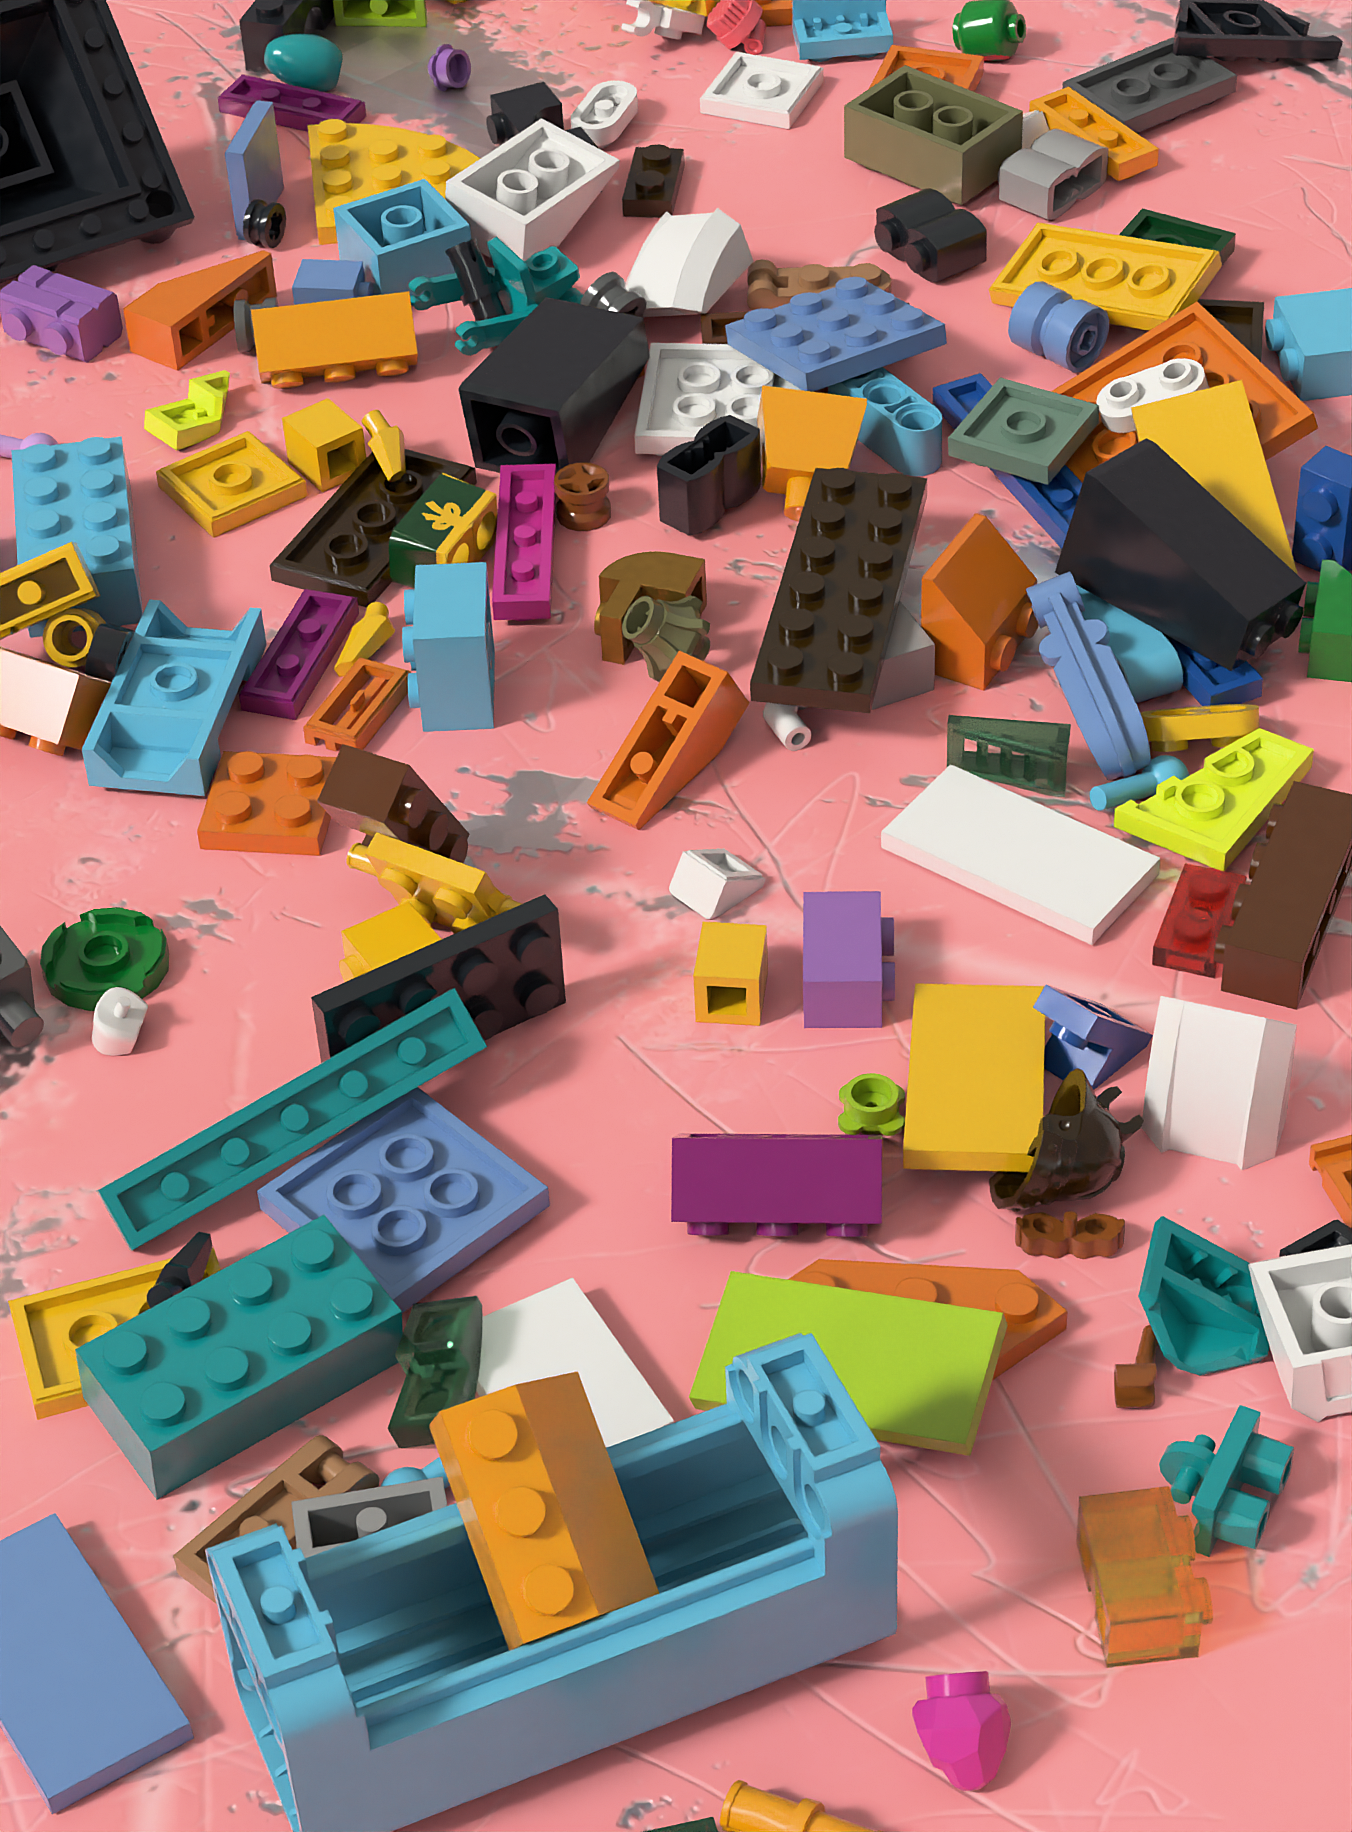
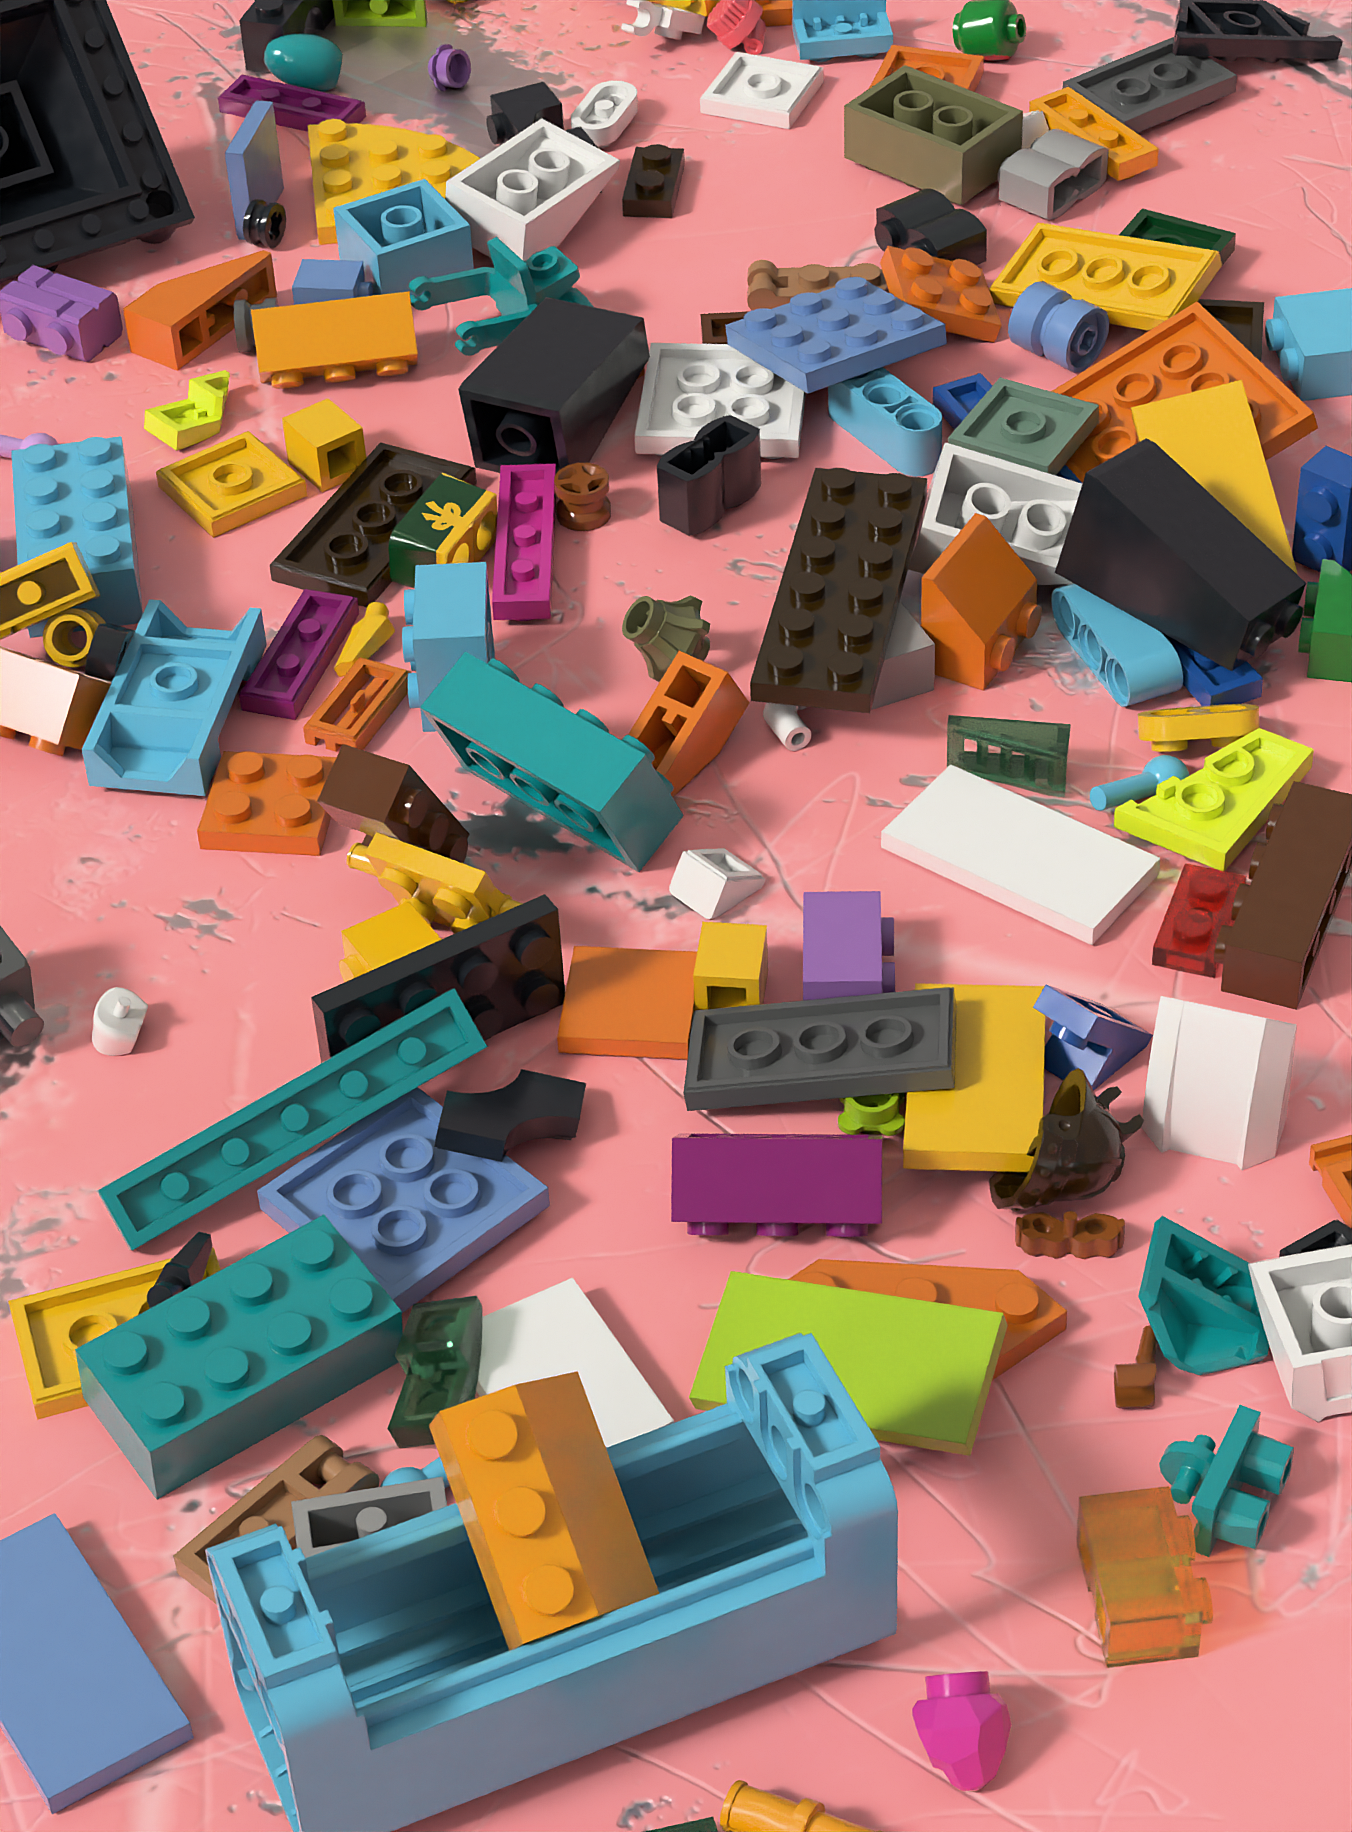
(104, 953): green tile -> none
(386, 444): yellow bar -> none
(475, 280): black pin -> none
(501, 1119): none -> black tile
(554, 759): none -> teal brick
(610, 294): dark grey wheel -> none
(628, 1003): none -> orange tile
(650, 574): pearl gold brick -> none
(689, 263): white slope -> none
(802, 434): light orange torso -> none
(821, 1049): none -> dark grey tile
(943, 289): none -> orange plate
(1021, 502): none -> white slope
(1090, 678): medium blue piece -> none
(1147, 386): white plate -> none

